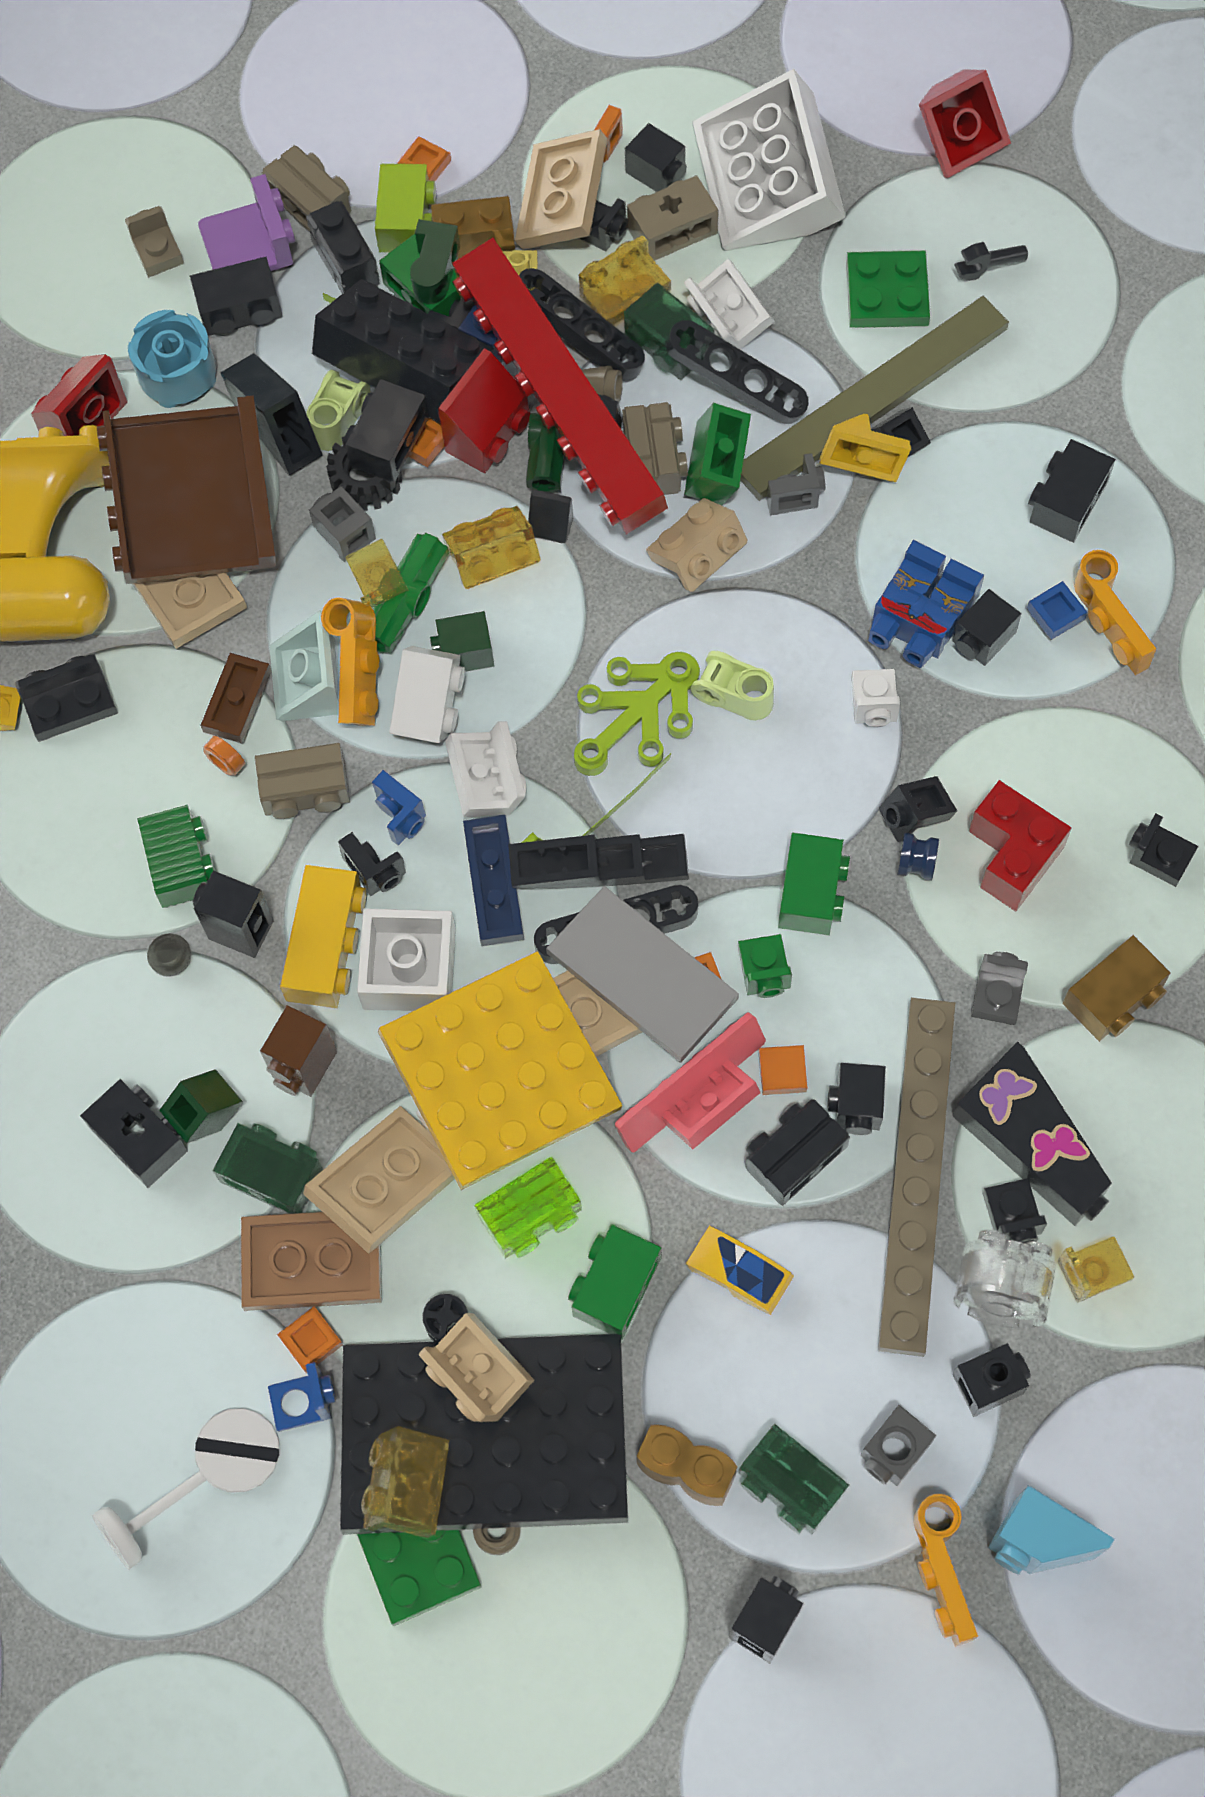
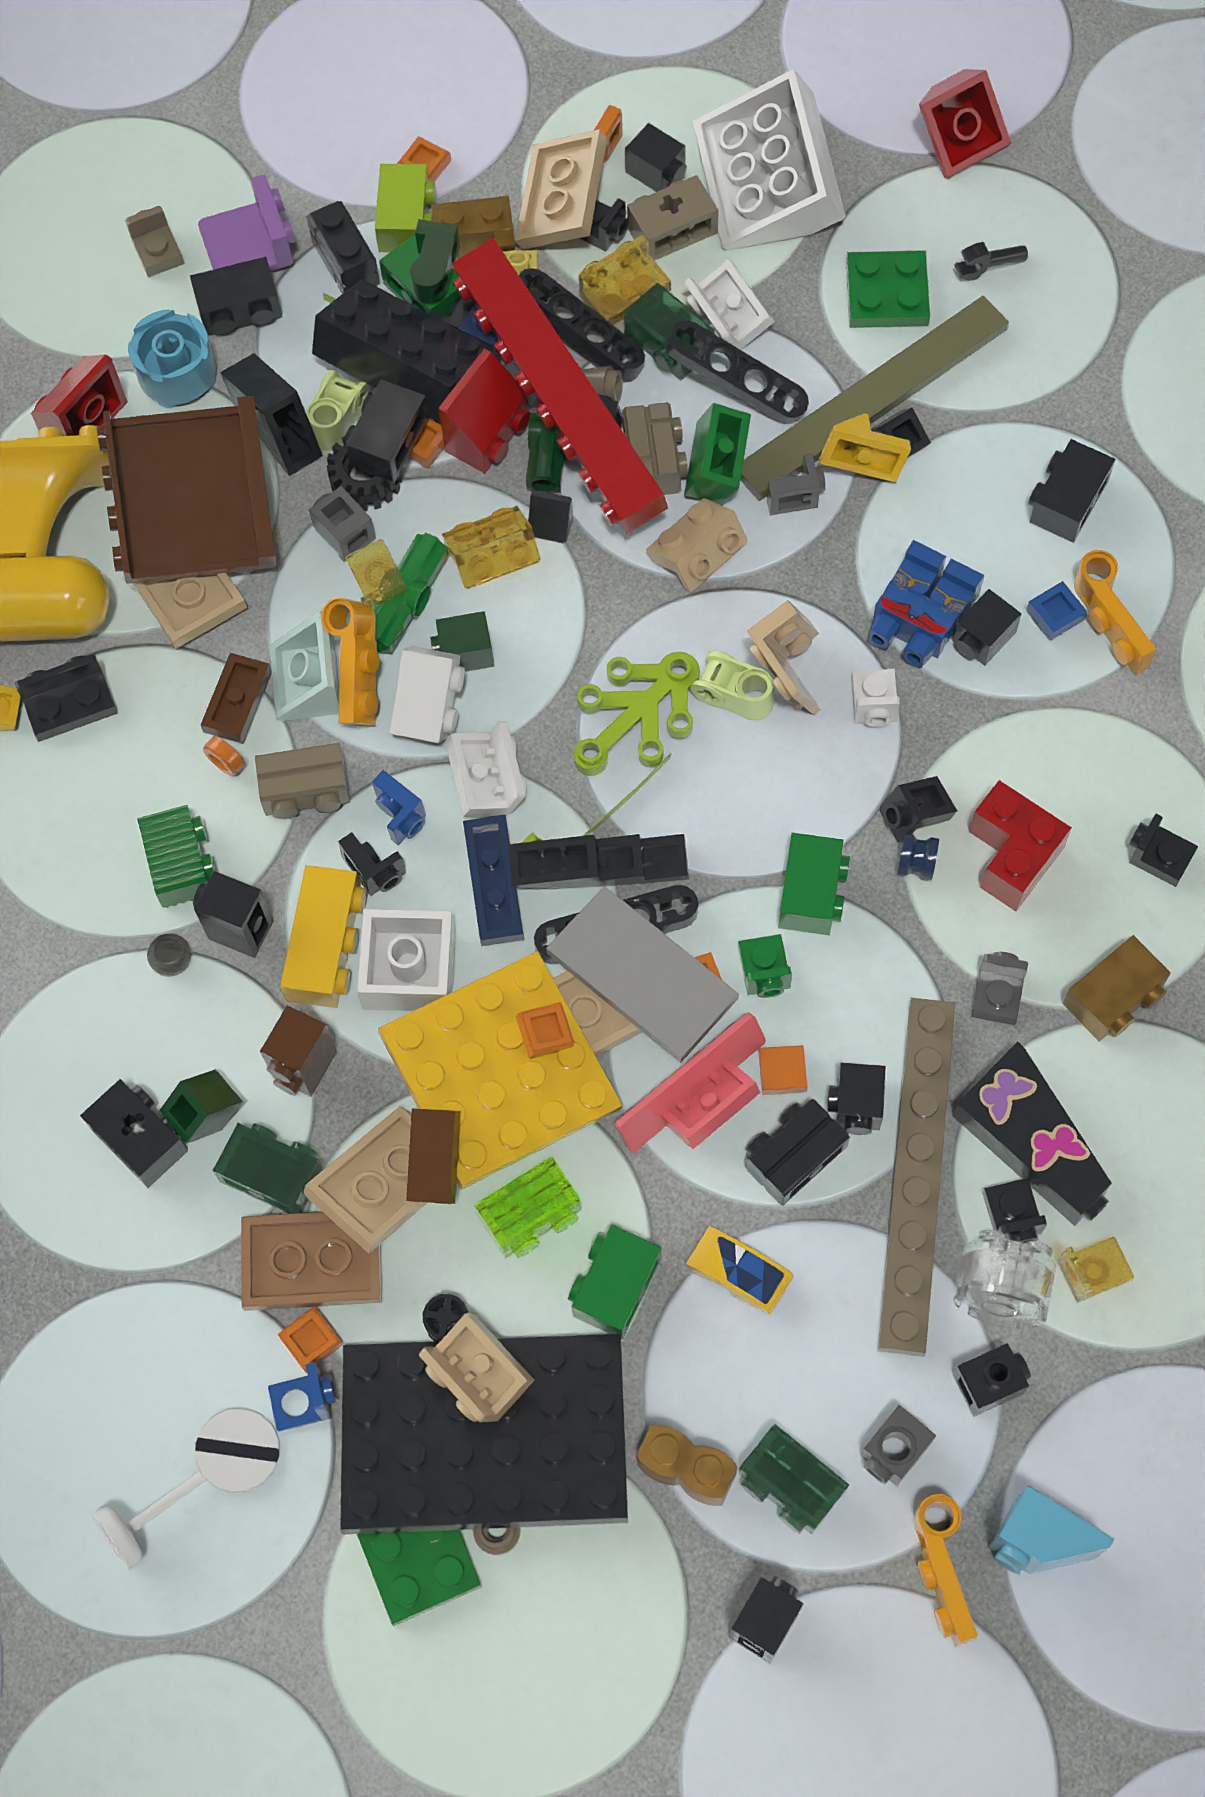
(304, 184): dark tan brick -> none
(405, 1482): clear yellow bracket -> none
(433, 1156): none -> reddish brown tile
(545, 1030): none -> orange tile
(776, 638): none -> tan bracket

